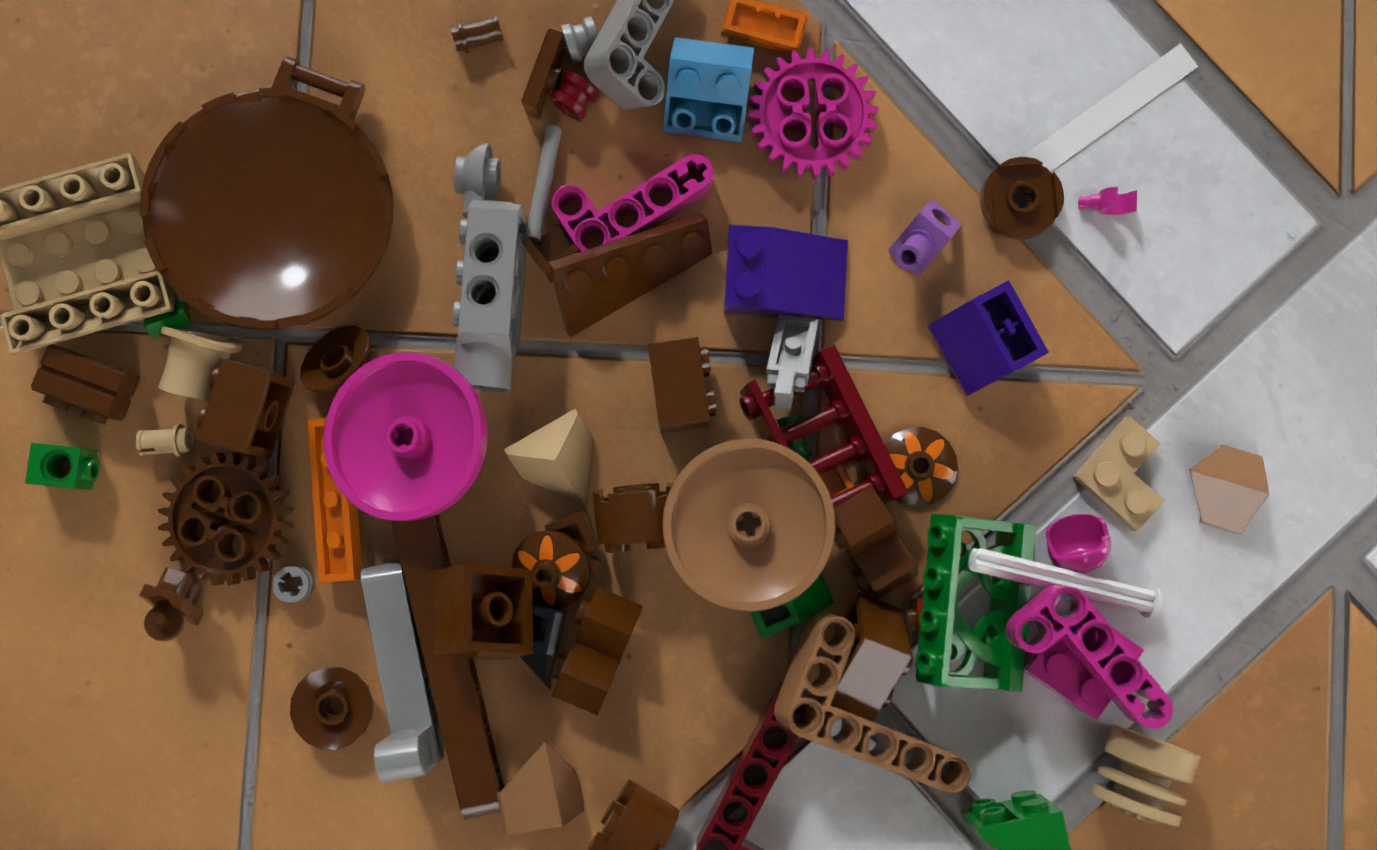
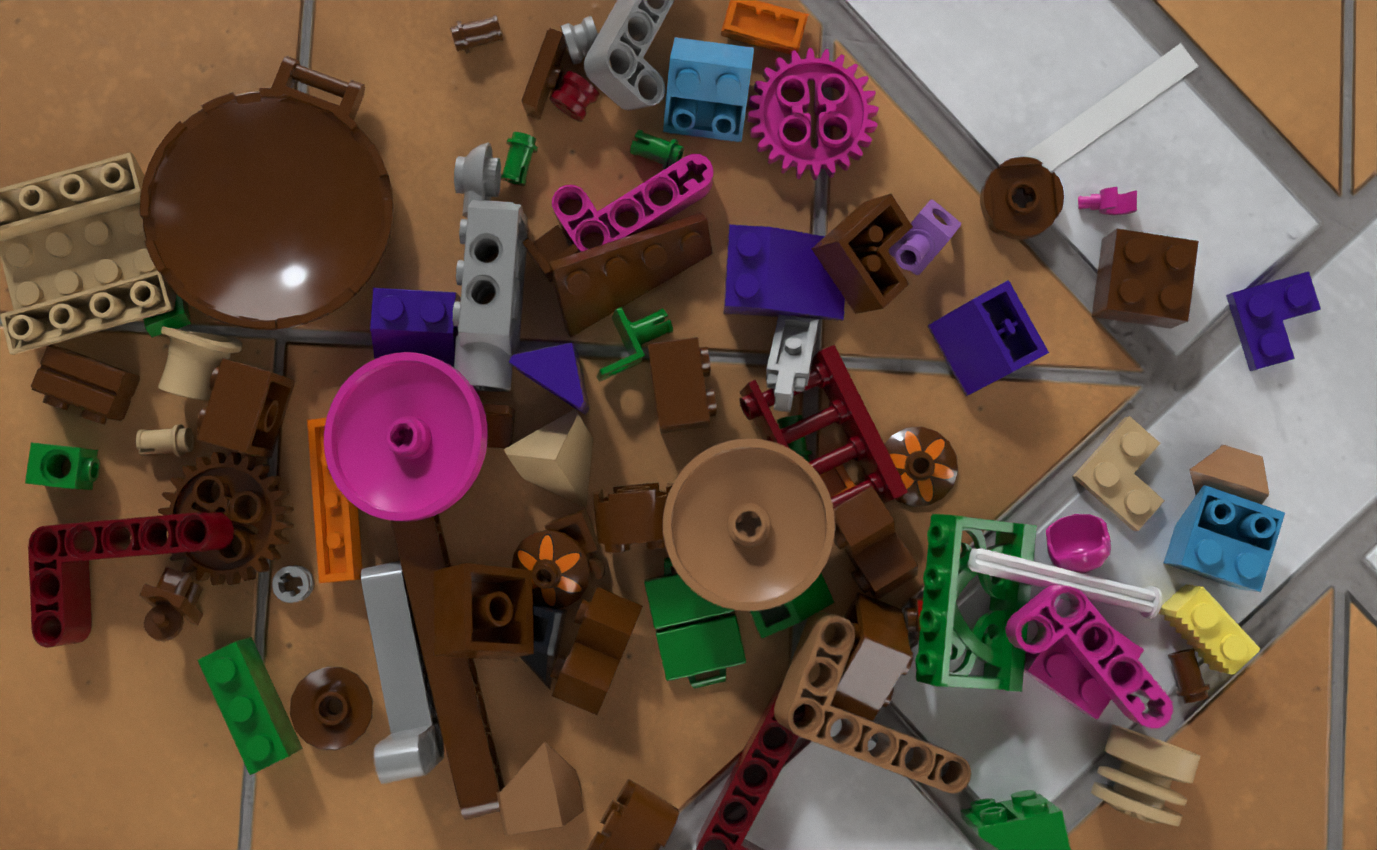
(62, 555): none -> dark red beam
(250, 705): none -> green brick
(335, 358): reddish brown dish -> none
(414, 323): none -> dark purple slope
(500, 425): none -> reddish brown panel
(518, 158): none -> green pin
(543, 183): light grey bar -> none
(557, 371): none -> dark purple slope
(633, 336): none -> green bracket
(656, 149): none -> green pin
(699, 638): none -> green piece
(858, 254): none -> reddish brown brick
(1145, 278): none -> reddish brown brick
(1188, 676): none -> reddish brown pin
(1209, 629): none -> light yellow brick
(1225, 539): none -> dark azure slope
(1261, 313): none -> dark purple plate

